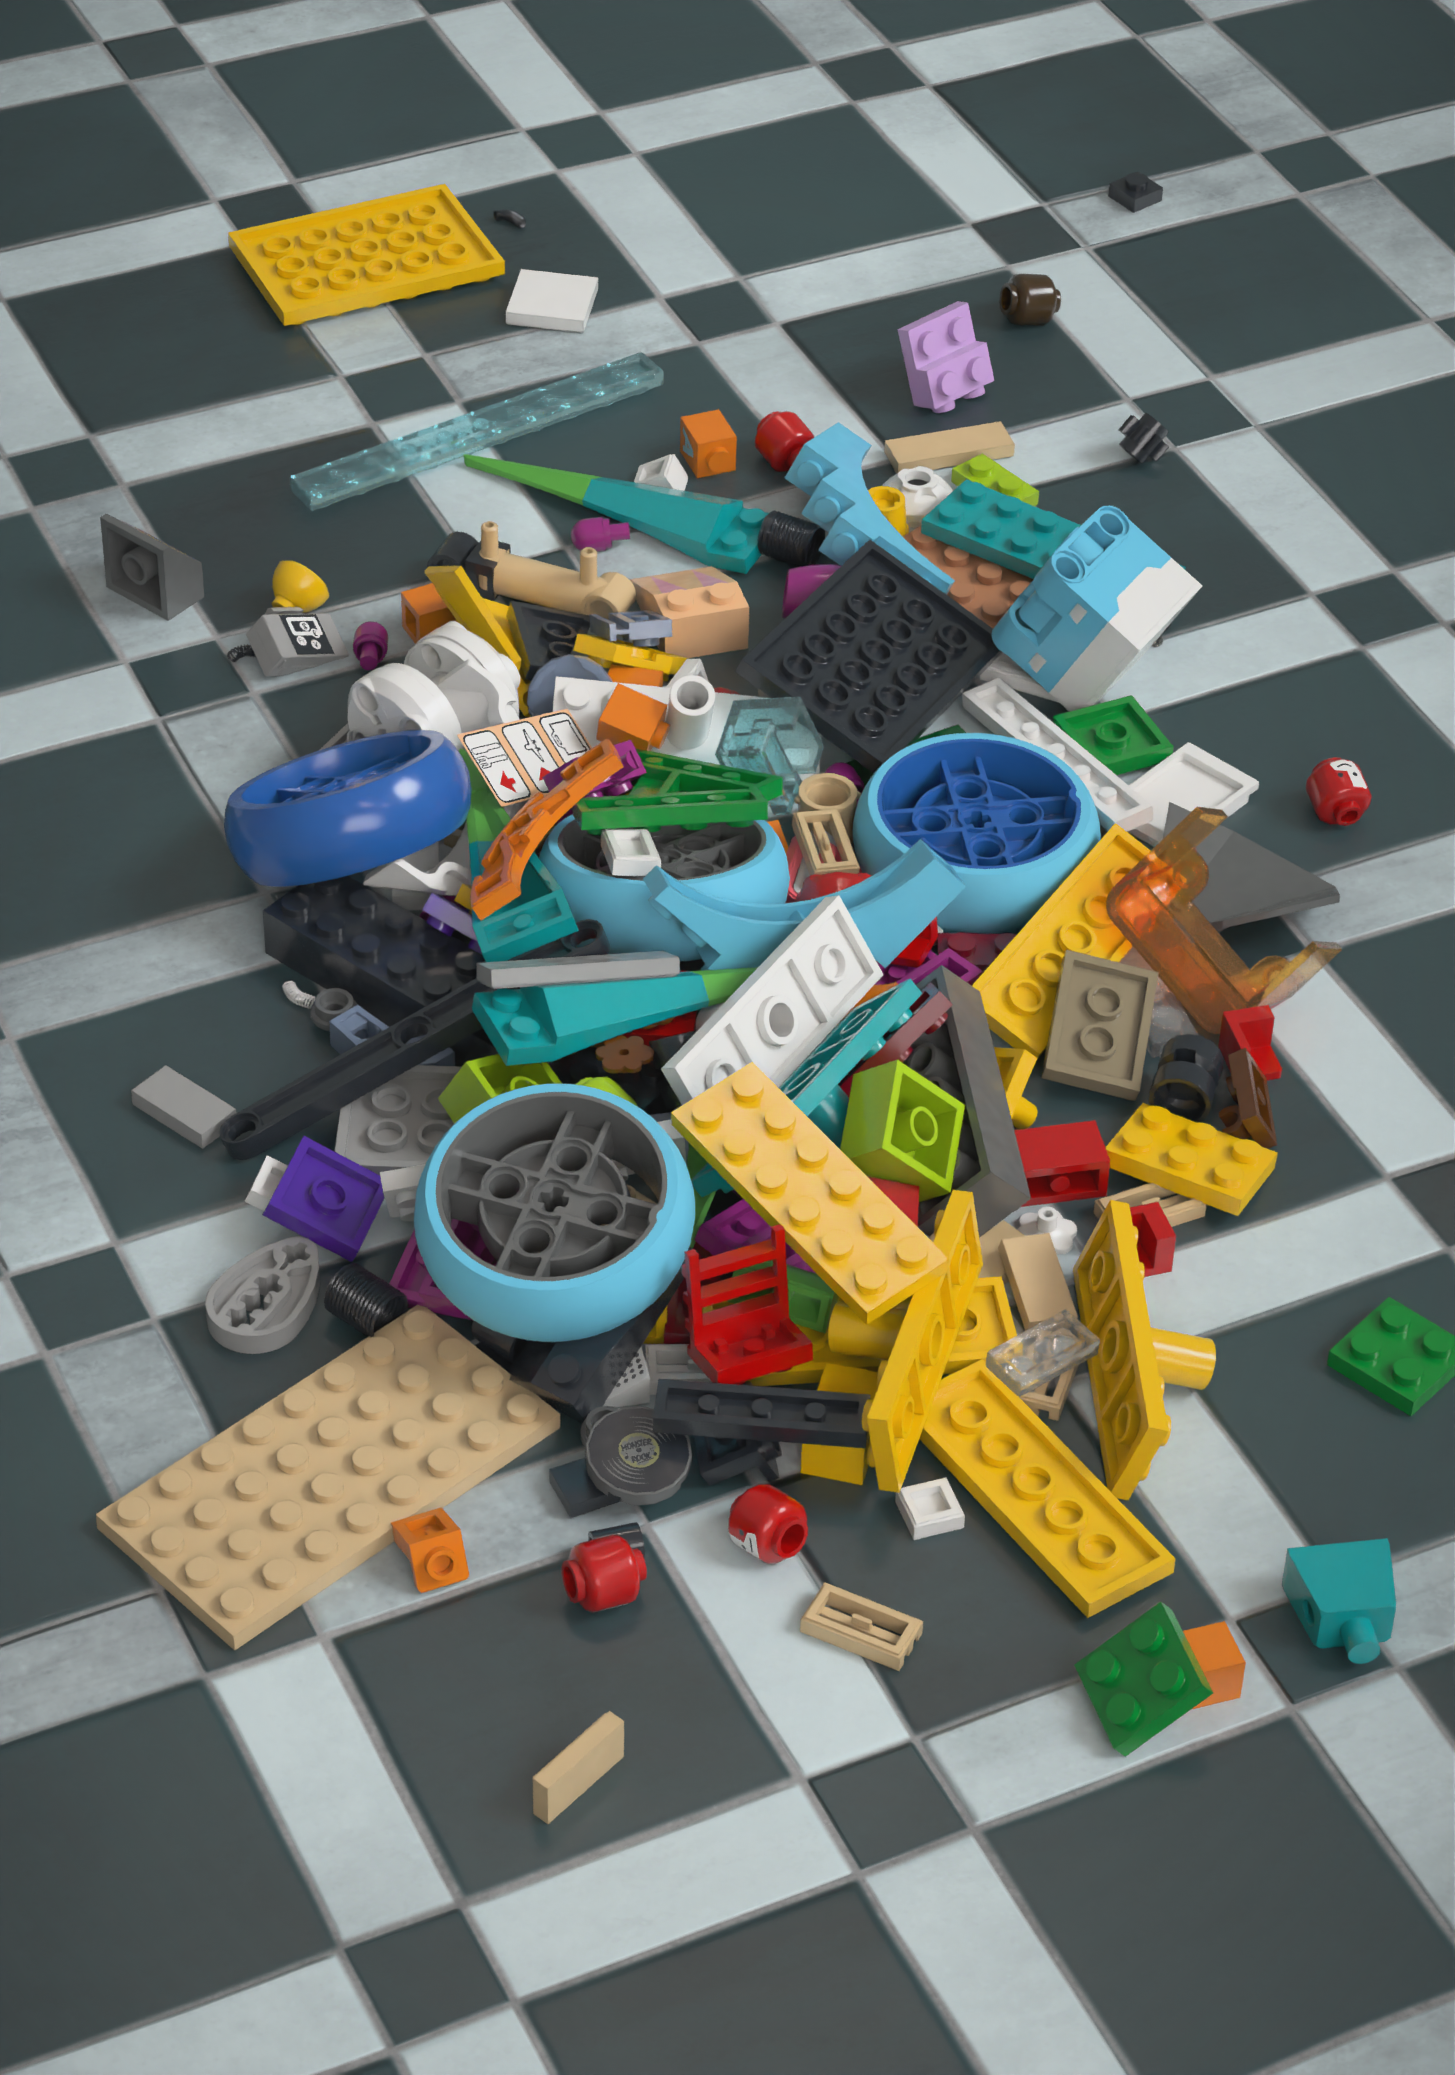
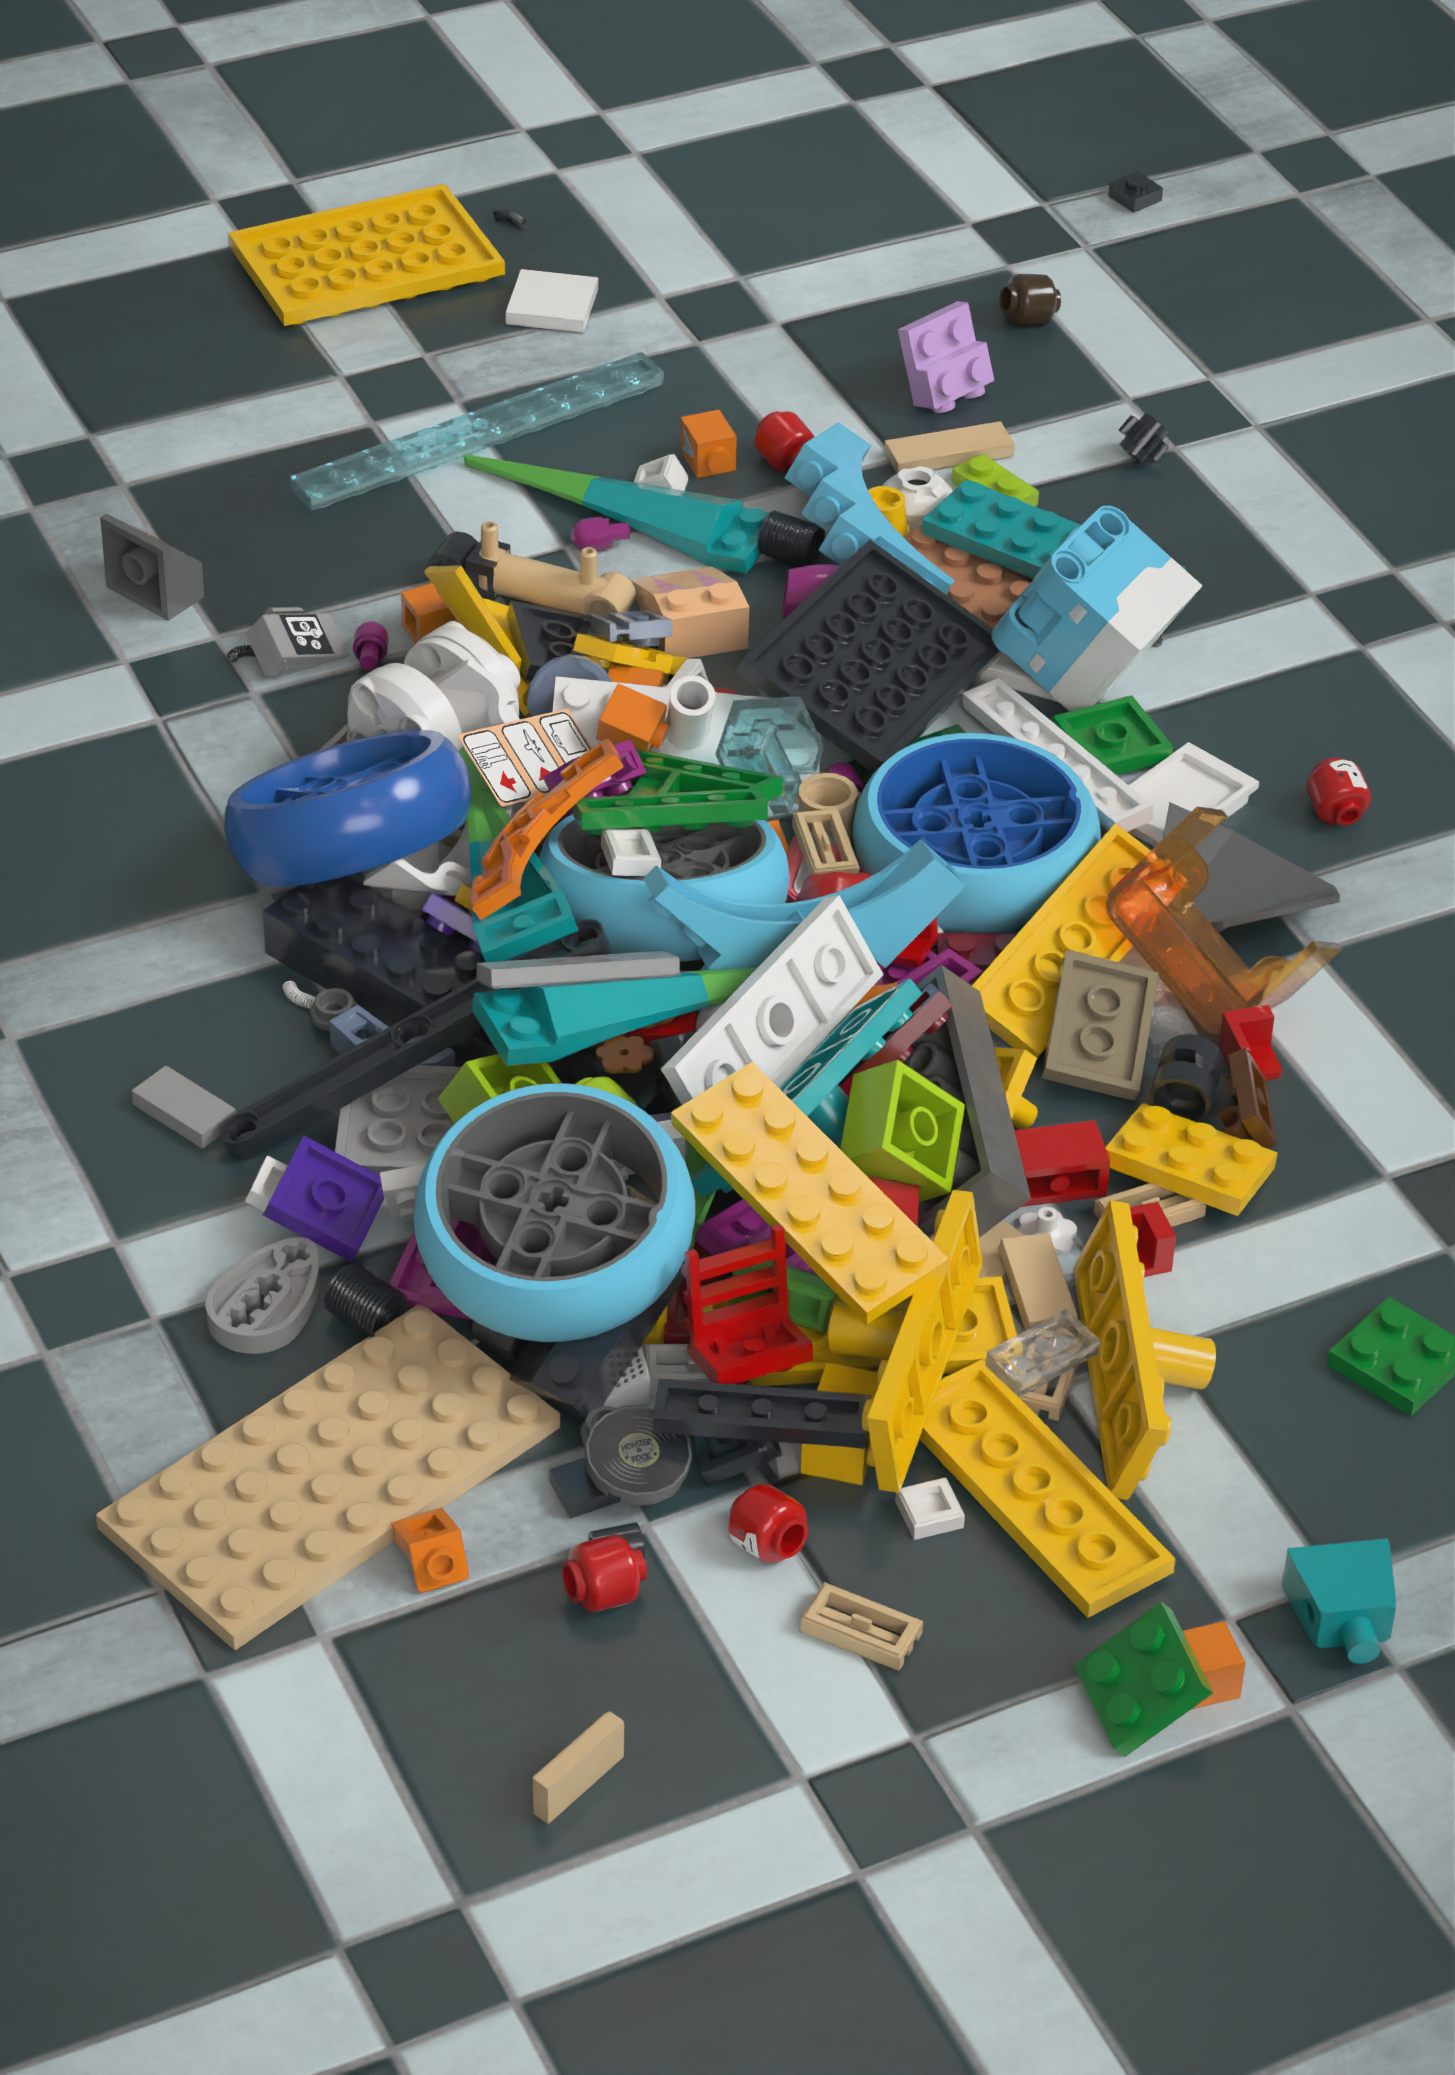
(297, 587): yellow brick -> none

